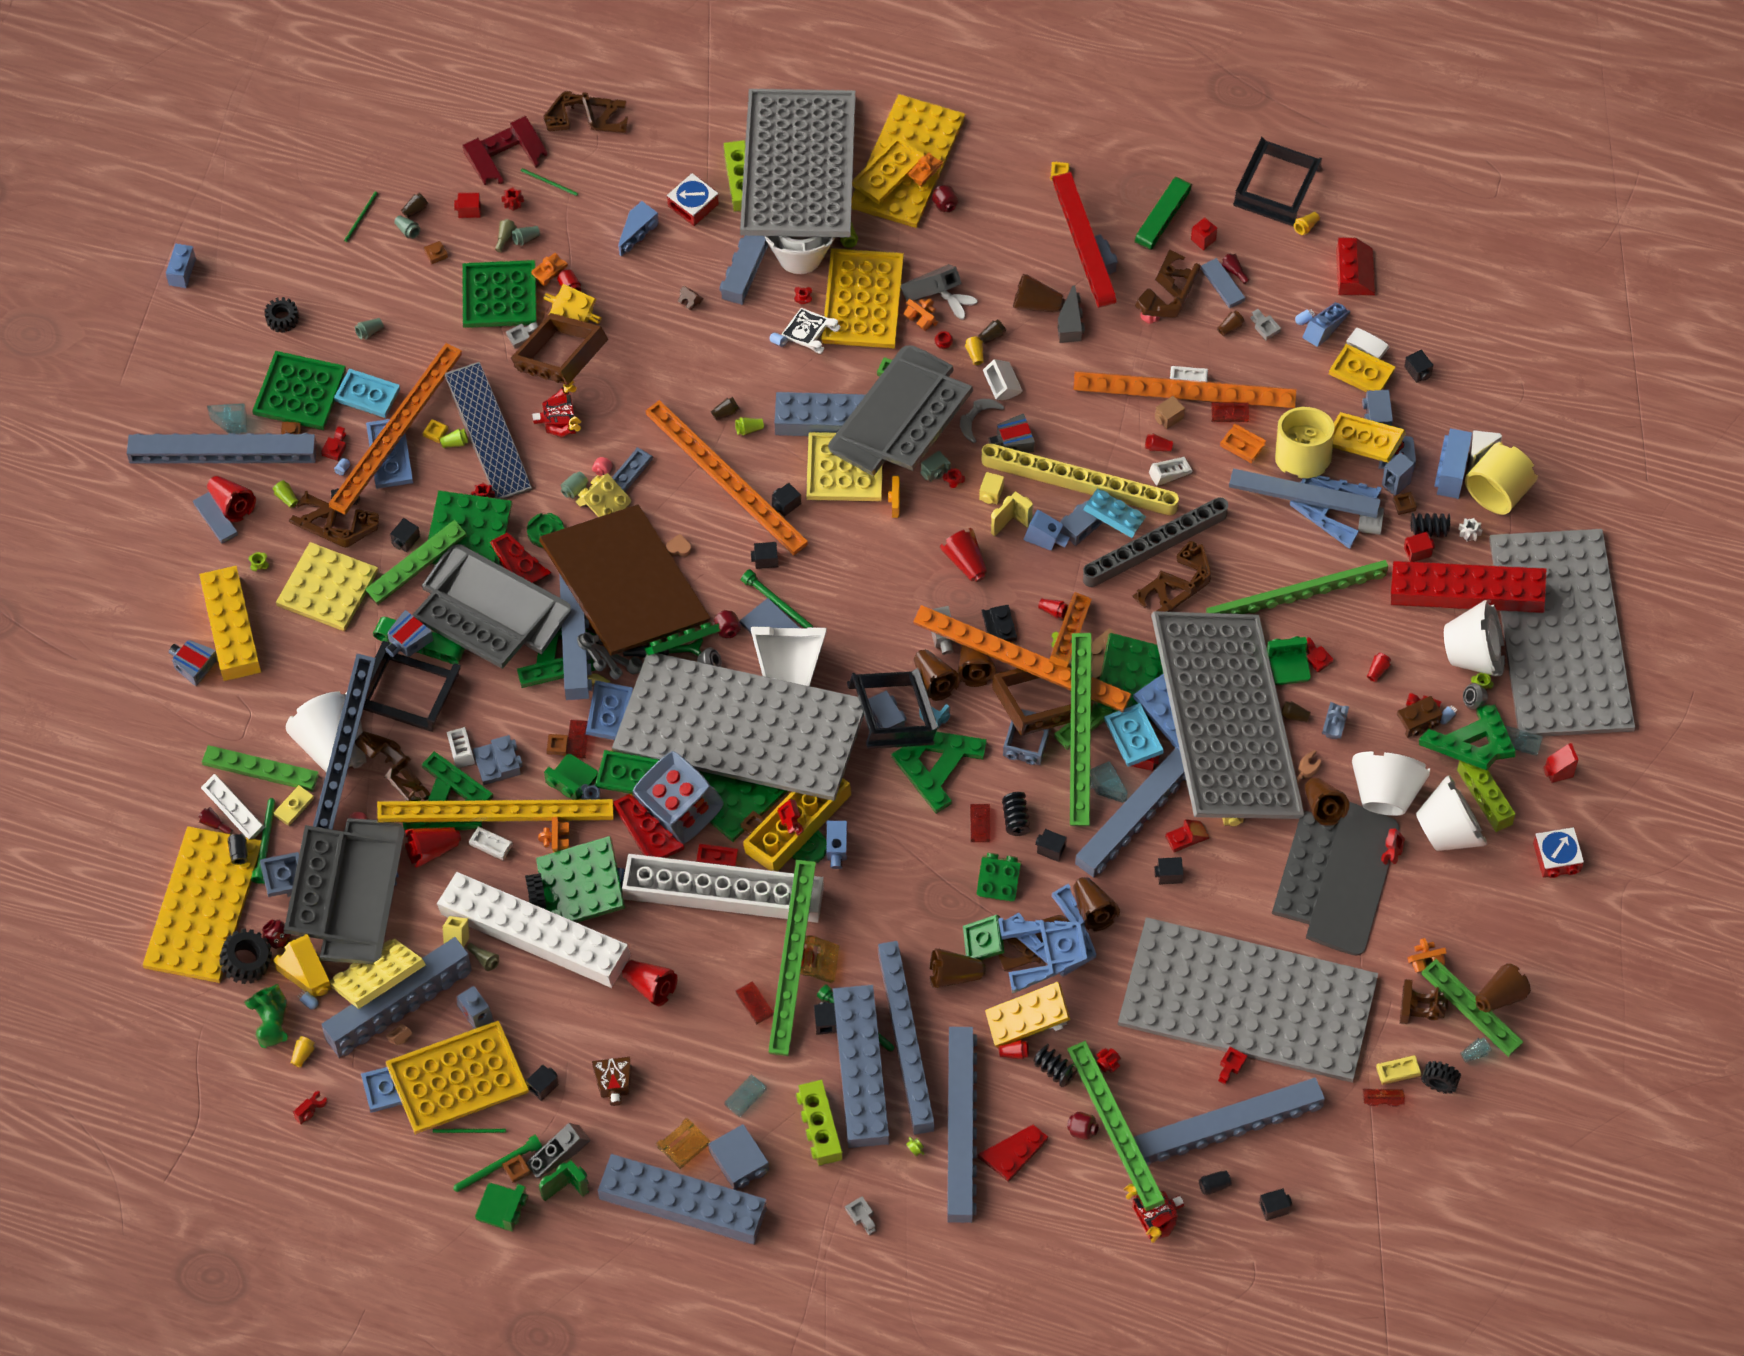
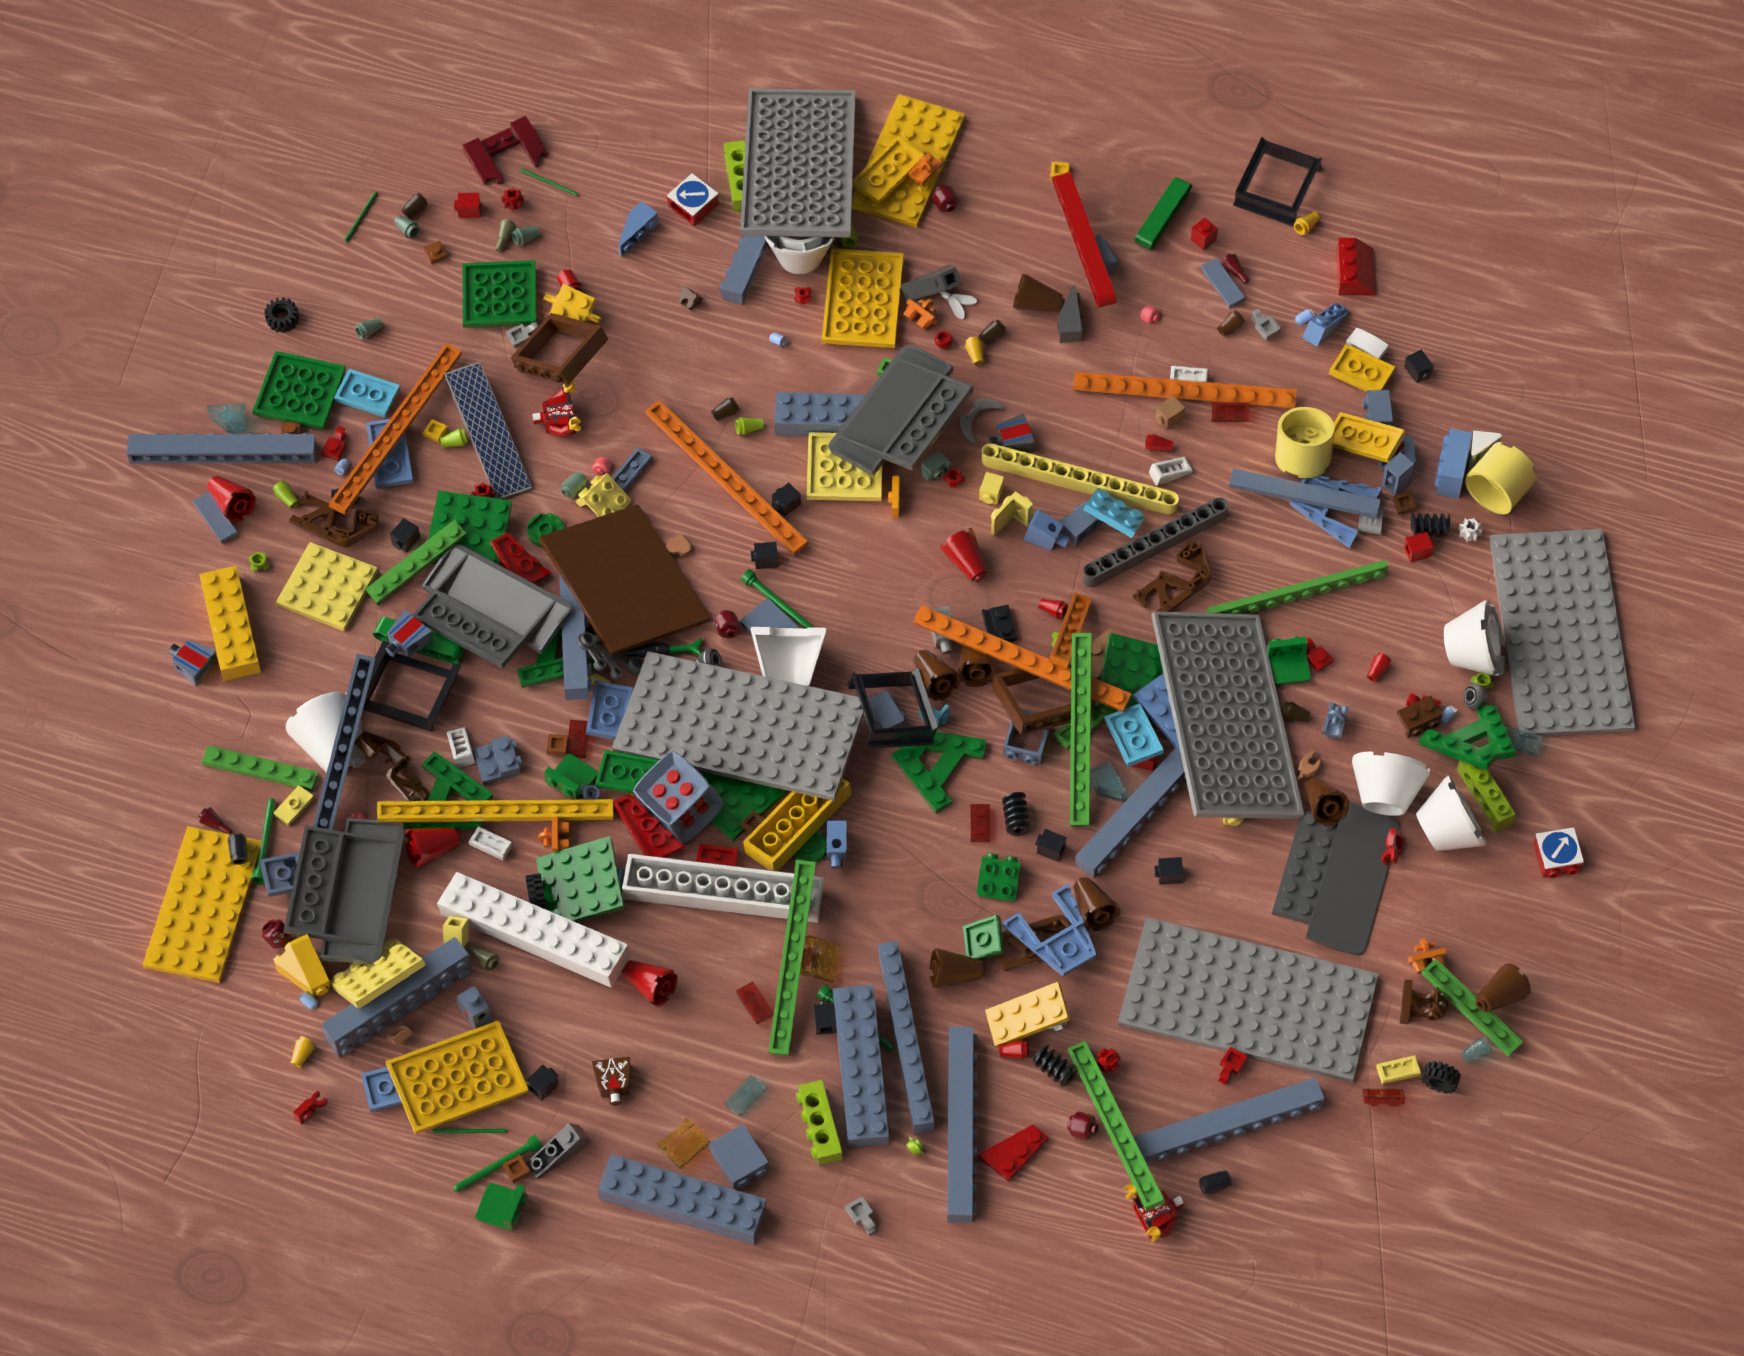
(180, 265): medium blue brick -> none
(232, 807): white plate -> none
(250, 942): black tyre -> none
(271, 1007): green animal -> none
(549, 268): orange hips -> none
(557, 118): reddish brown piece -> none
(564, 1174): green bracket -> none
(675, 640): green plate -> none
(788, 815): red plate -> none
(807, 327): flag -> none
(1002, 380): white brick -> none
(1062, 946): medium blue wing -> none
(1152, 304): reddish brown piece -> none
(1188, 835): red slope -> none
(1243, 443): orange plate -> none
(1275, 1204): black brick -> none
(1467, 586): red brick -> none
(1561, 764): red slope -> none

